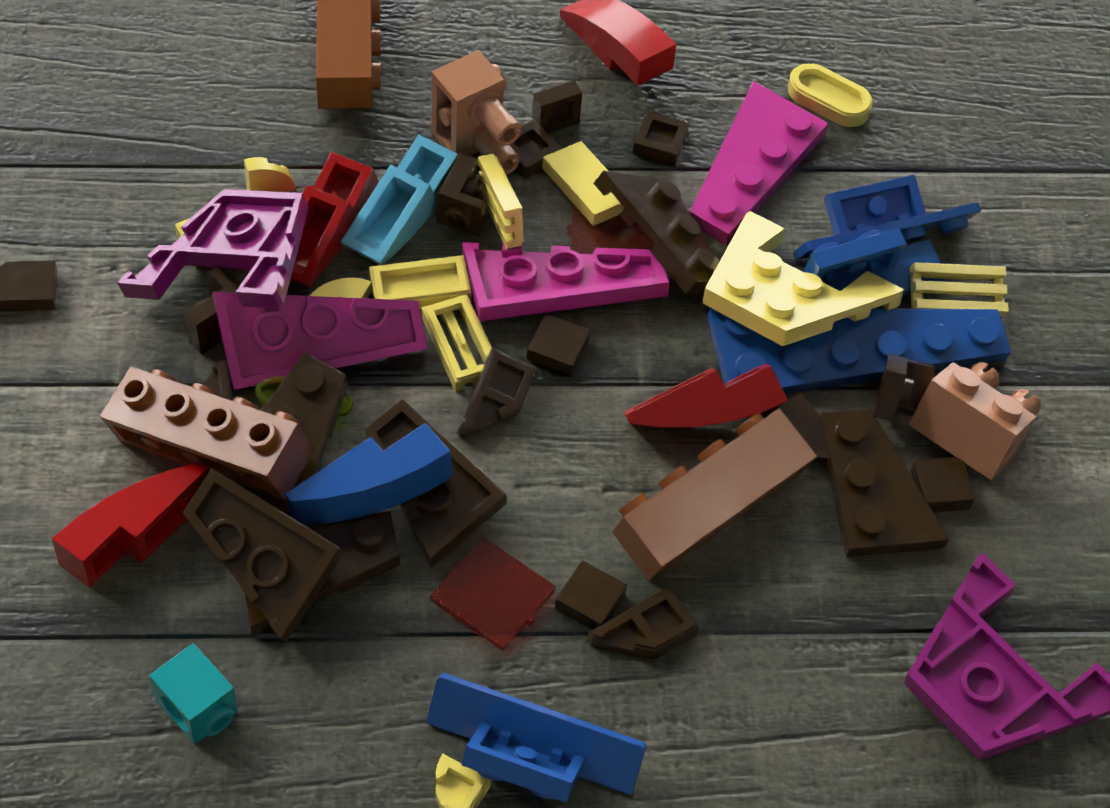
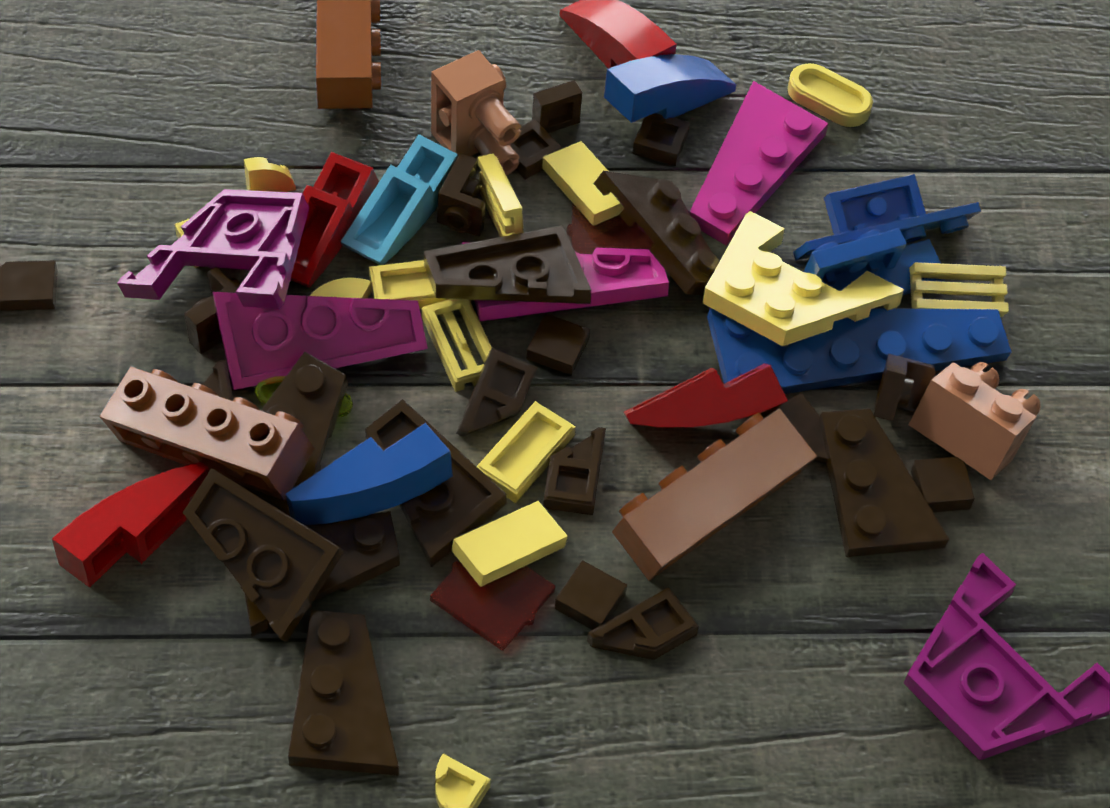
(194, 694): teal brick -> none
(340, 700): none -> dark brown wing
(509, 543): none -> light yellow tile
(510, 268): none -> dark brown wing
(526, 450): none -> light yellow tile
(532, 743): blue bracket -> none
(575, 476): none -> dark brown tile
(664, 85): none -> blue slope

